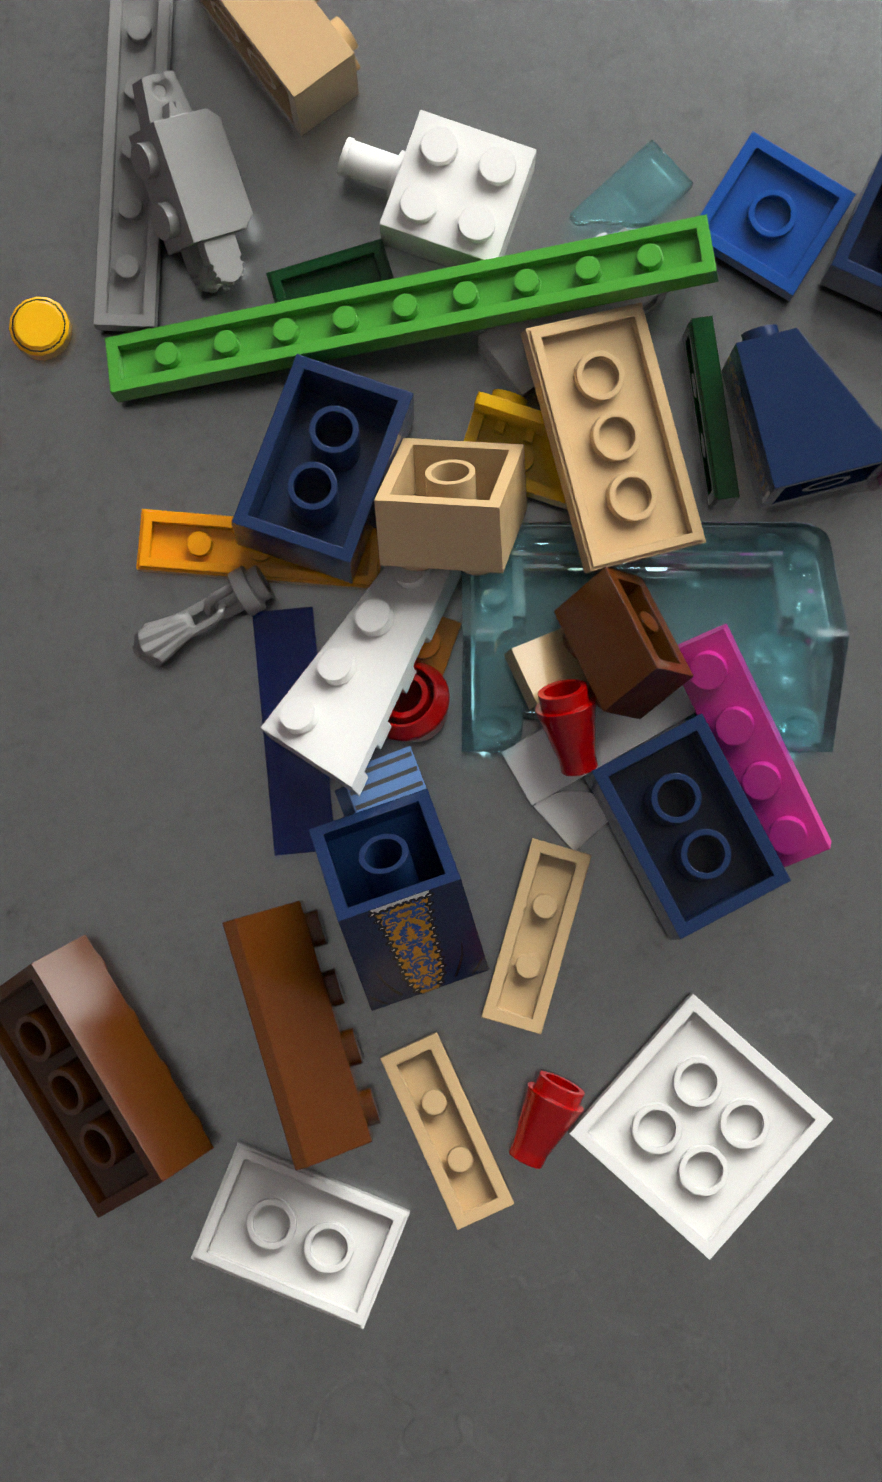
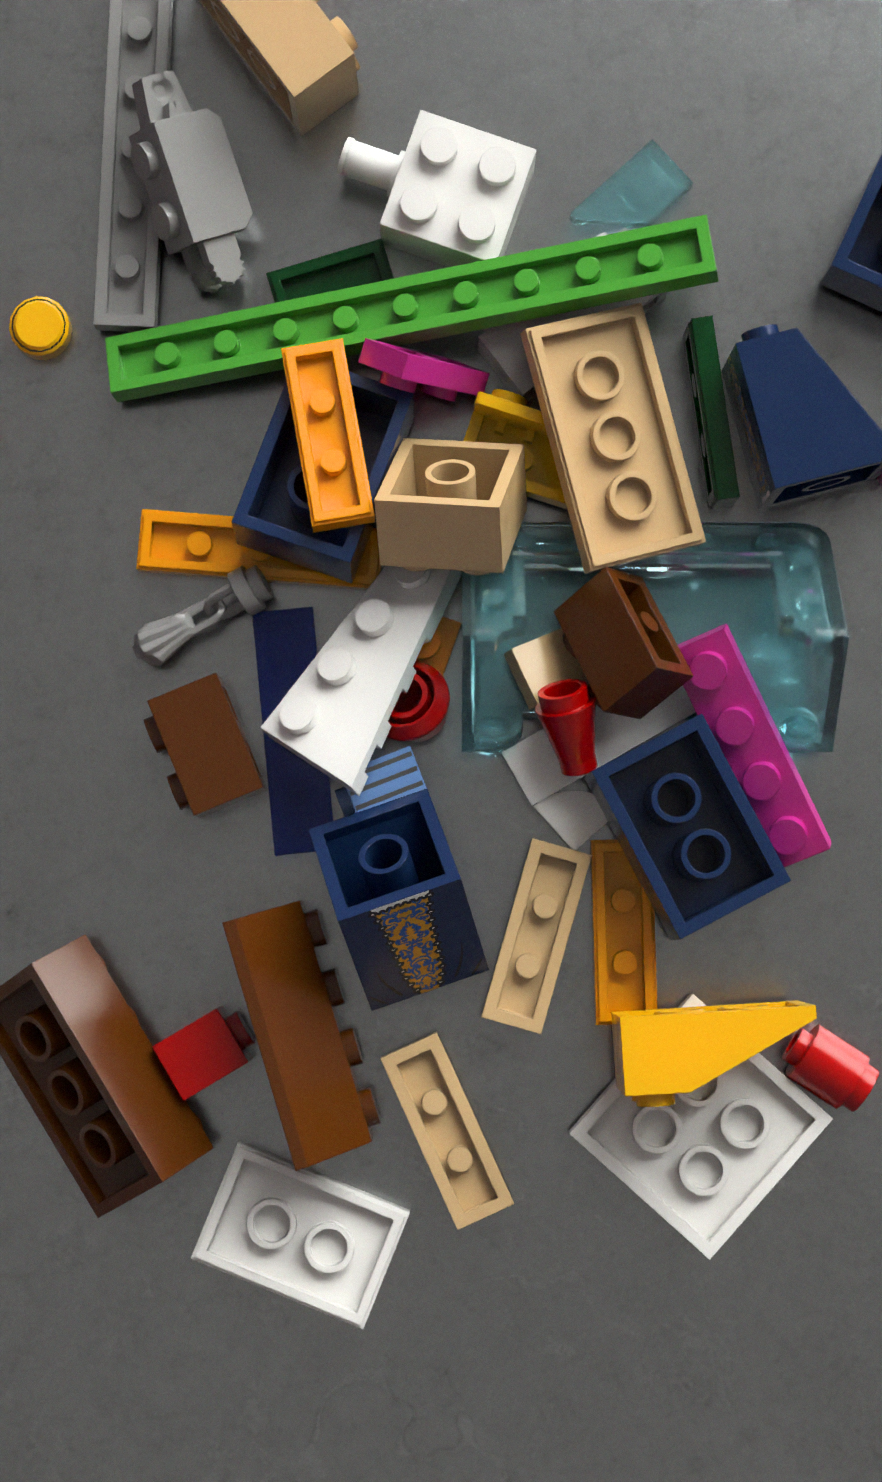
(204, 745): none -> reddish brown brick
(205, 1051): none -> red brick
(328, 435): none -> light orange tile
(406, 367): none -> dark pink plate
(545, 1117): red cone -> none
(620, 935): none -> light orange tile
(689, 1046): none -> yellow slope
(773, 215): blue plate -> none
(829, 1068): none -> red brick

